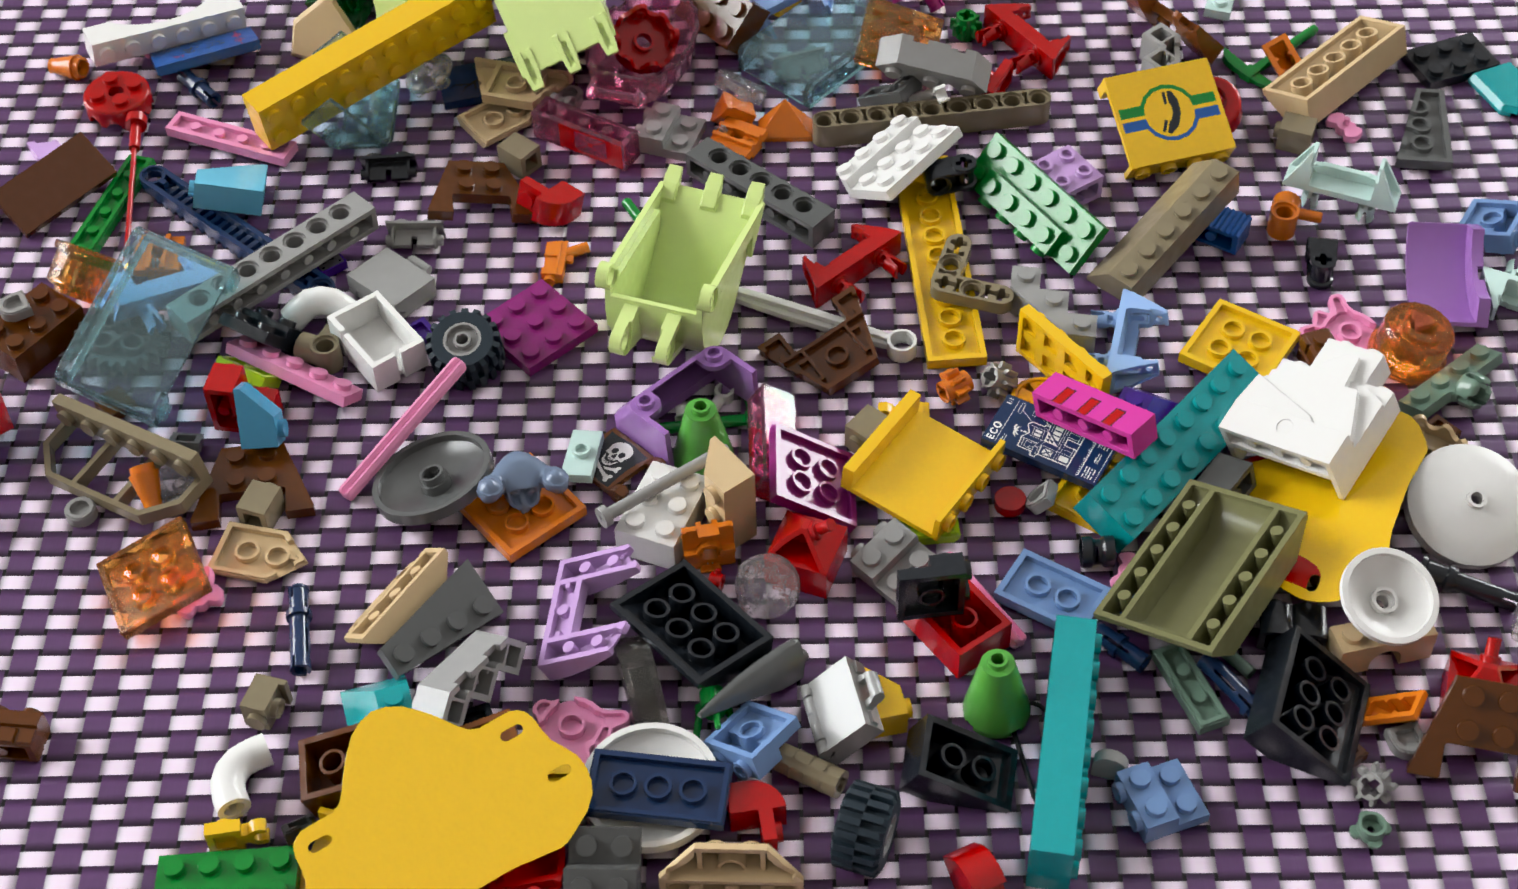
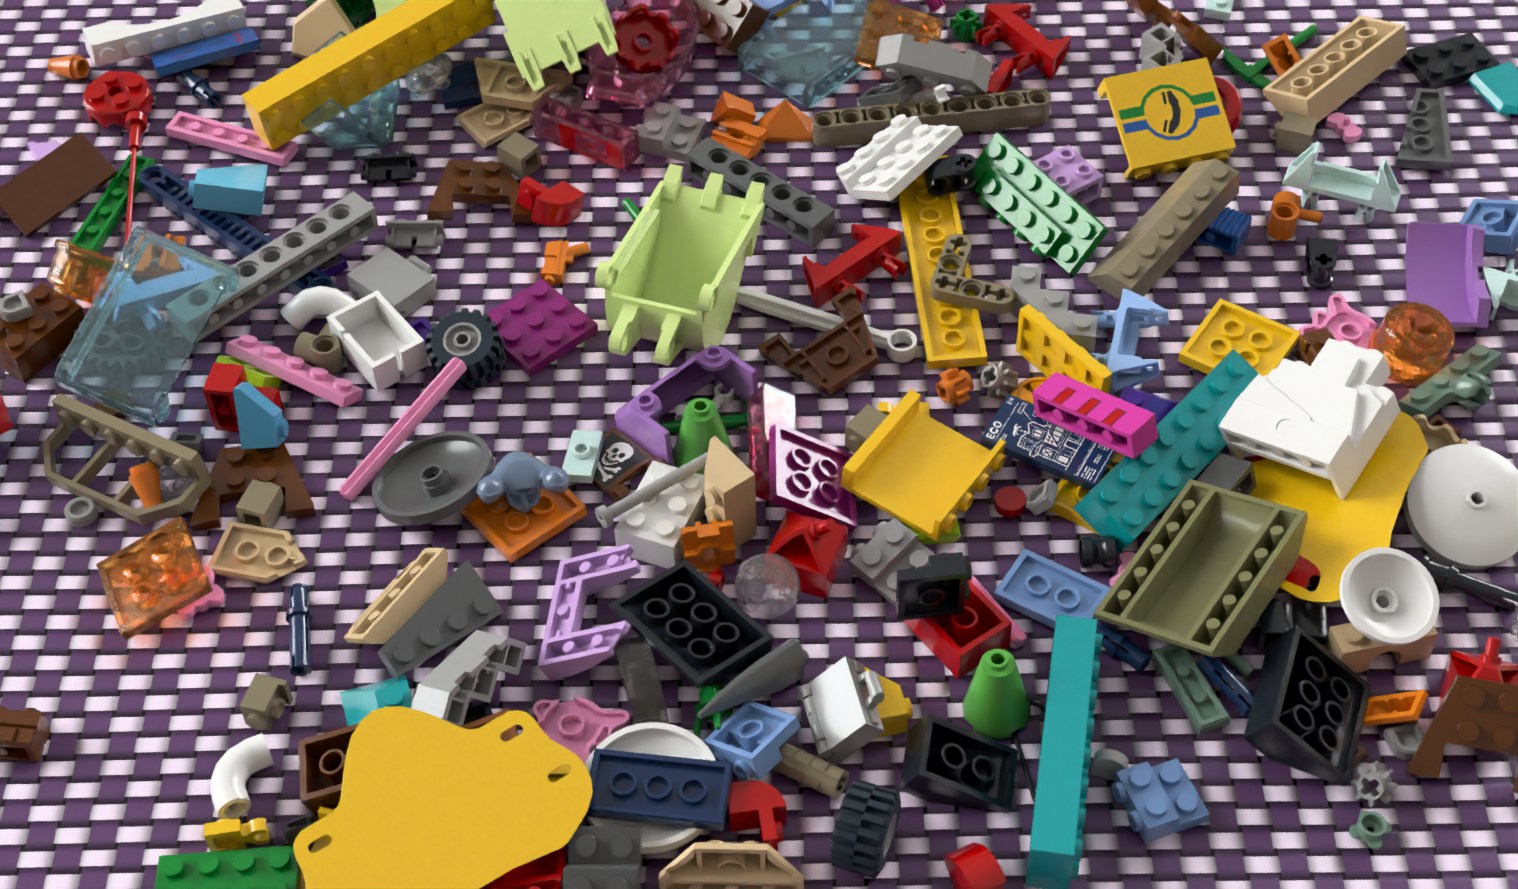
(263, 328): black plate -> none
(742, 87): clear tile -> none

